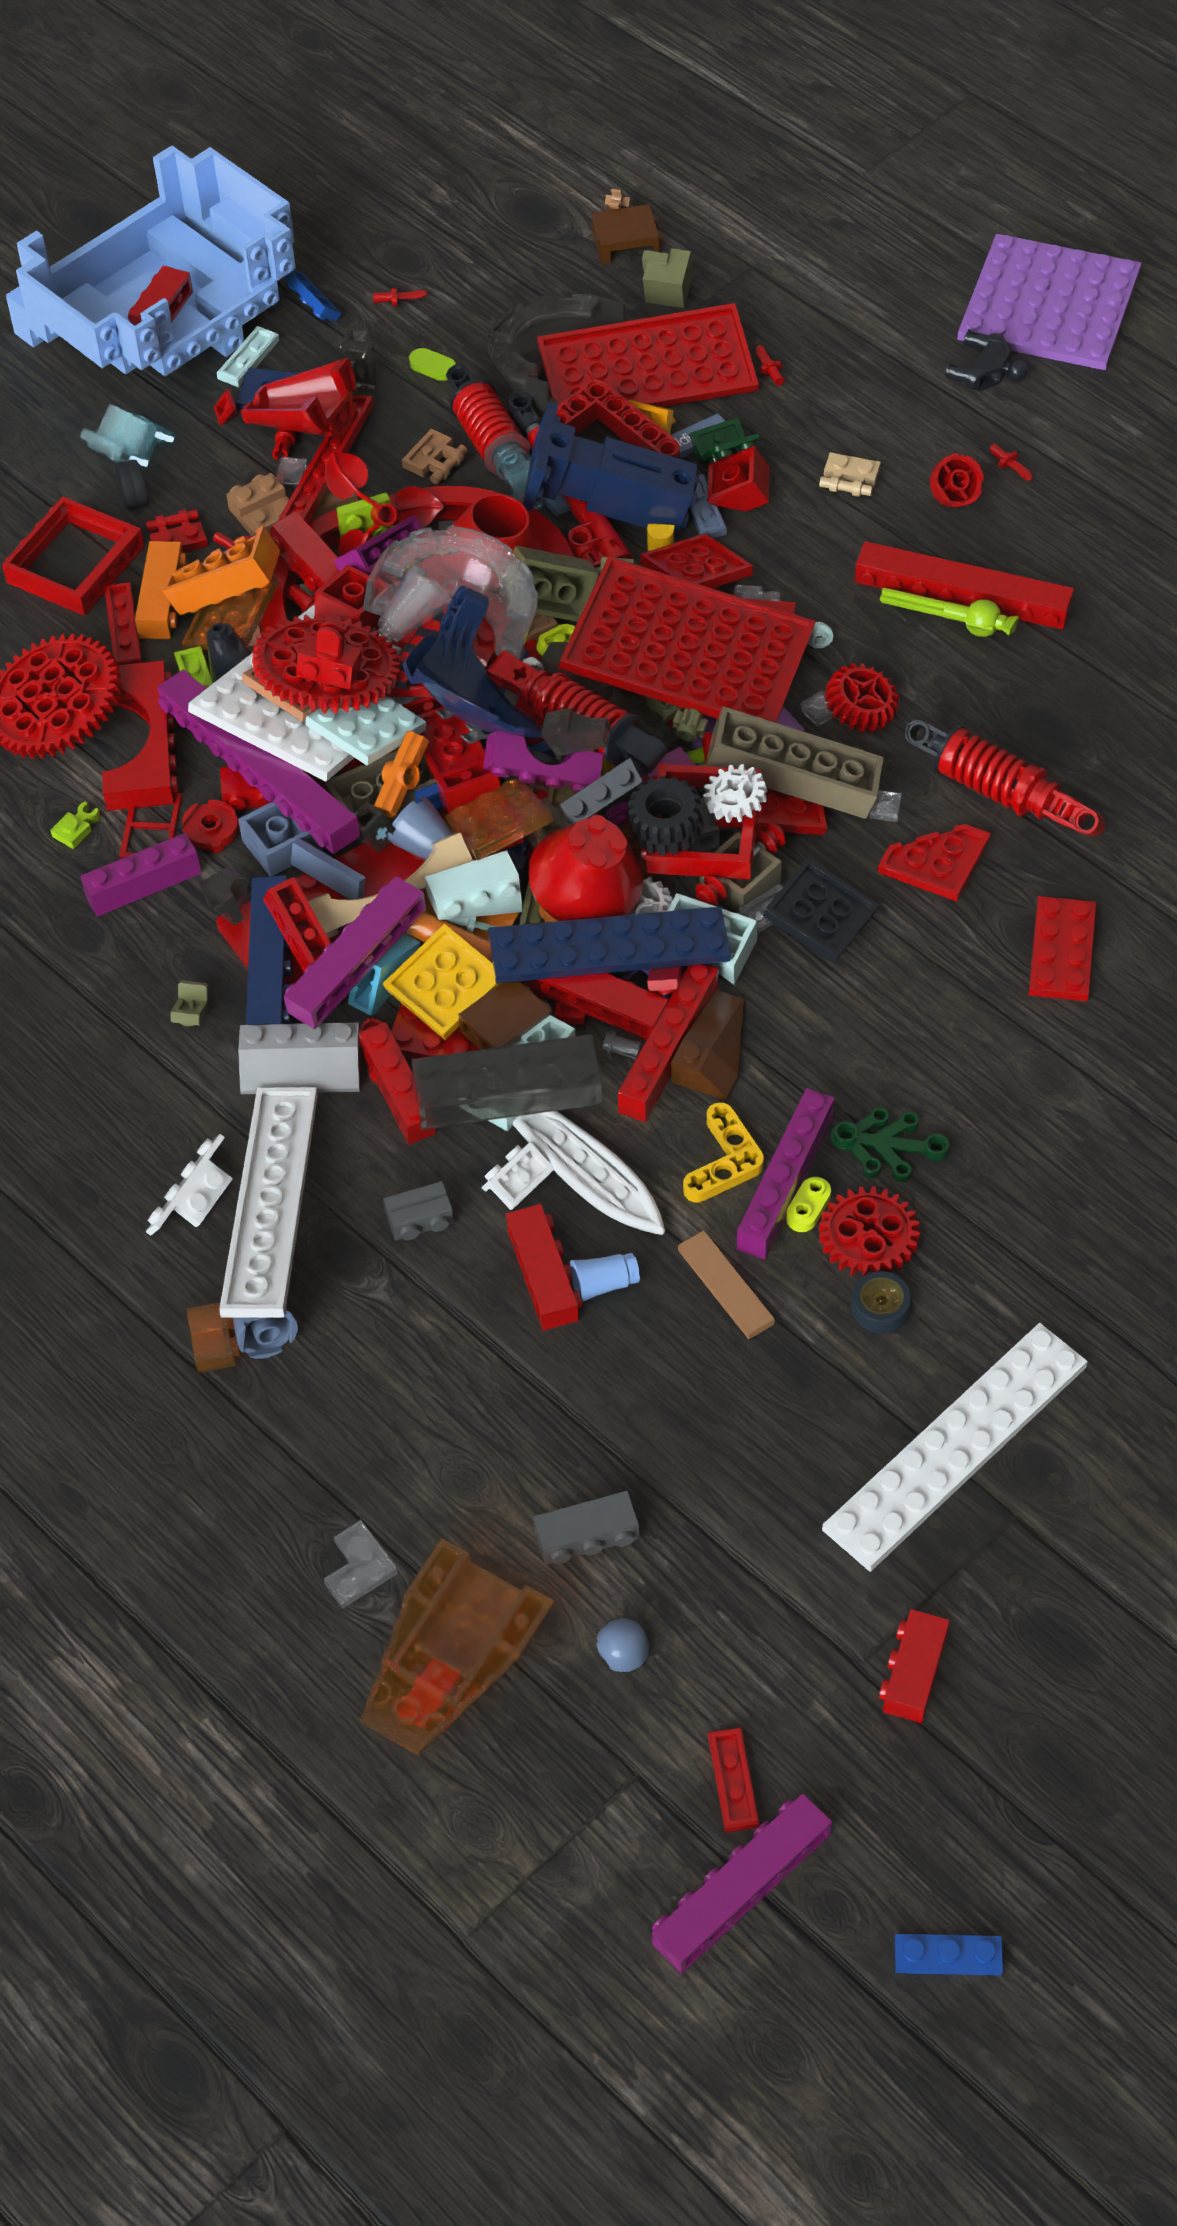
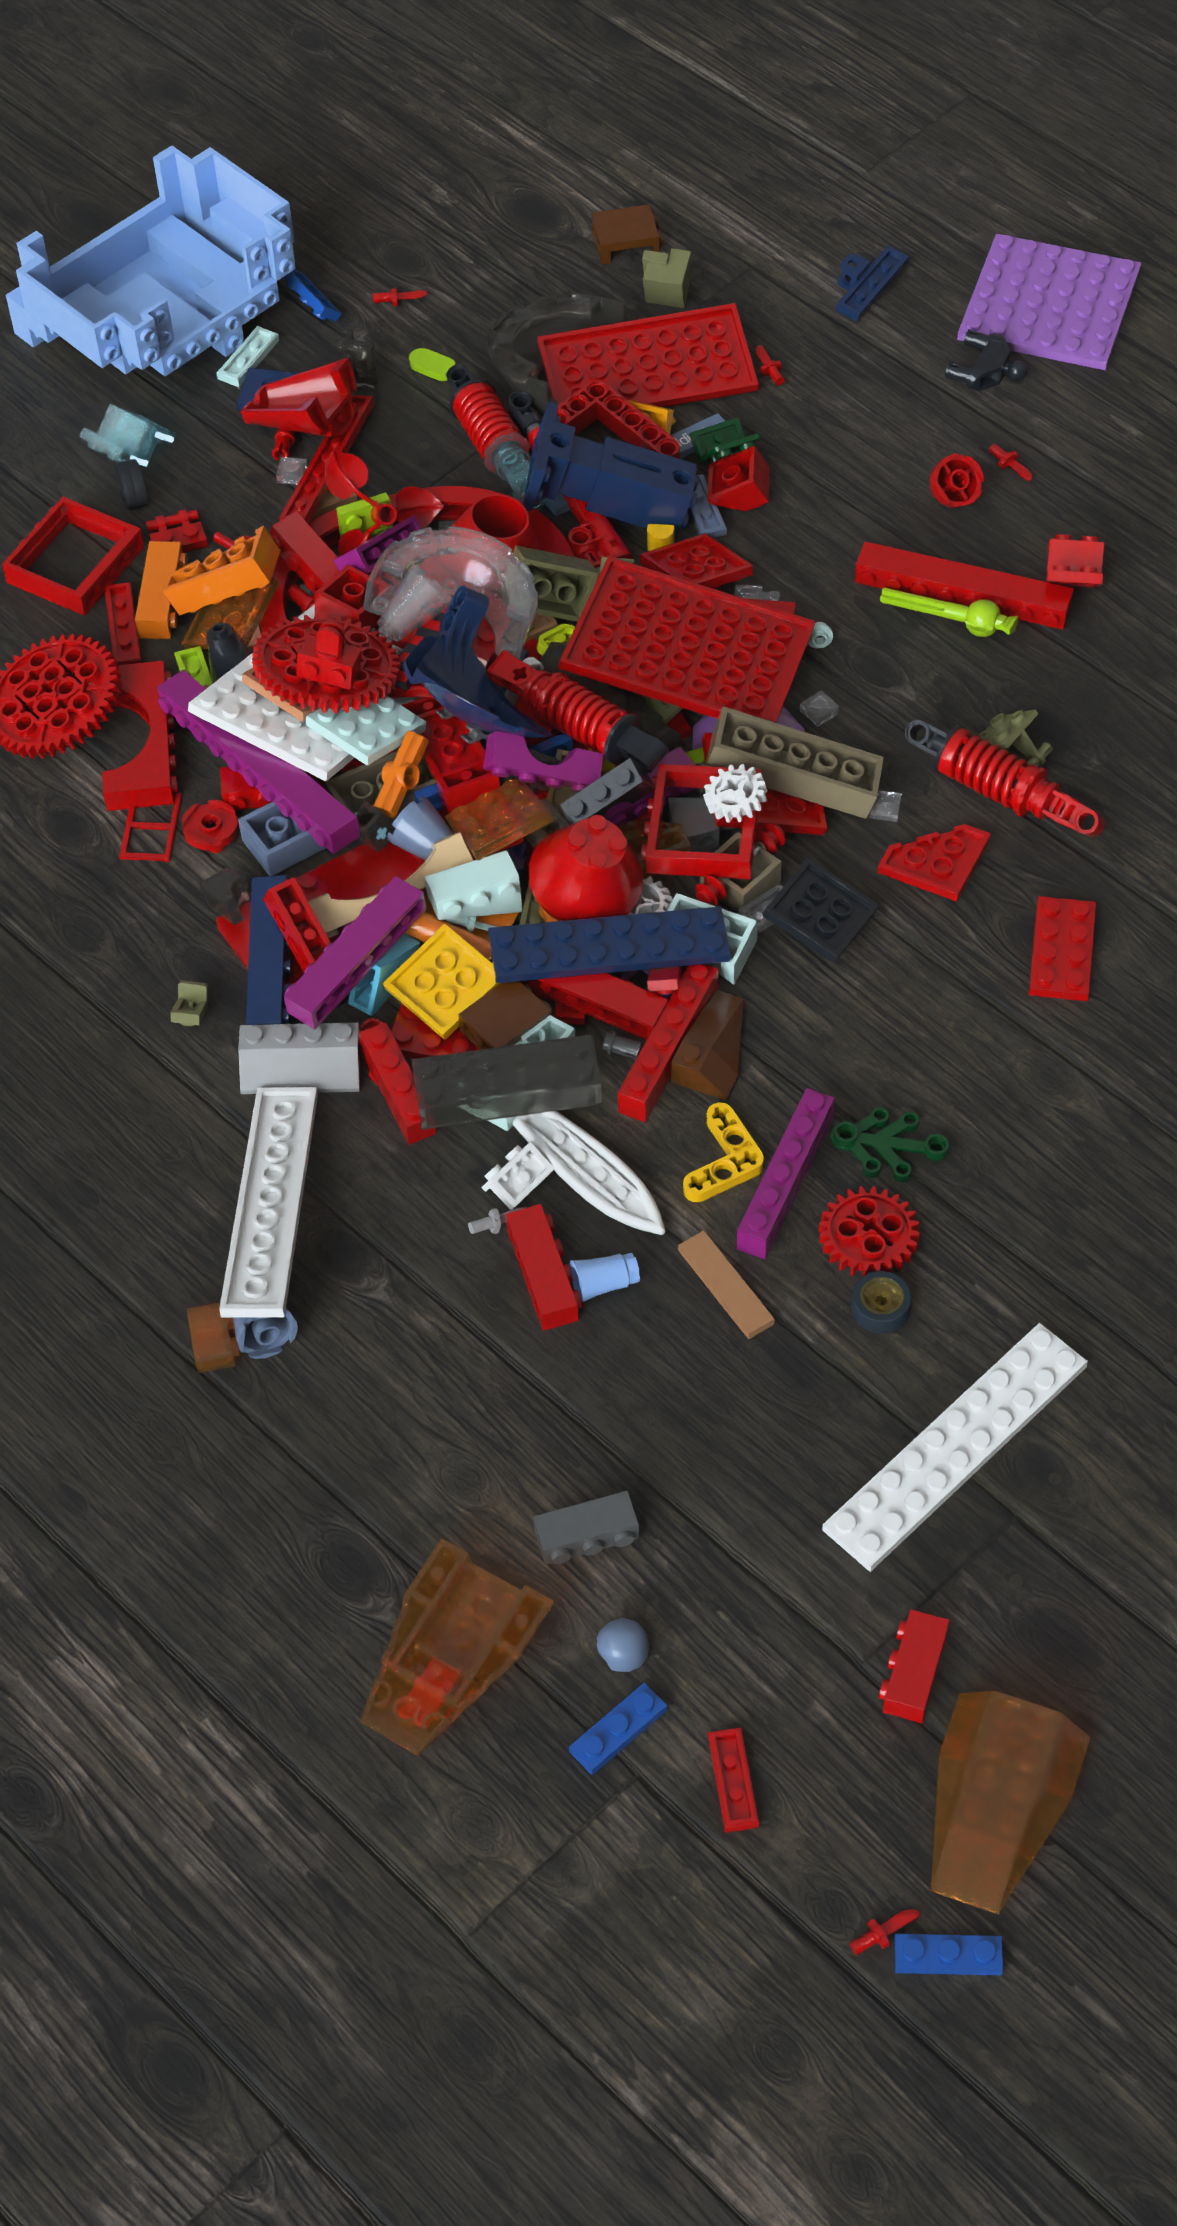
(75, 828): lime plate -> none
(140, 874): magenta brick -> none
(168, 283): red brick -> none
(198, 1190): white bracket -> none
(225, 407): red slope -> none
(258, 502): medium nougat plate -> none
(327, 870): sand blue tile -> none
(366, 1567): clear plate -> none
(418, 1211): dark grey brick -> none
(428, 452): medium nougat plate -> none
(491, 1222): none -> light grey piece
(572, 733): clear smoke arch -> none
(617, 200): medium nougat plate -> none
(618, 1728): none -> blue plate
(668, 833): black tyre -> none
(689, 724): olive gear -> none
(741, 1882): magenta brick -> none
(810, 1202): neon yellow plate -> none
(850, 474): tan plate -> none
(861, 698): red gear -> none
(867, 281): none -> dark blue plate
(879, 1933): none -> red piece
(999, 1793): none -> clear orange wedge
(1010, 730): none -> olive plate
(1074, 561): none -> red bracket

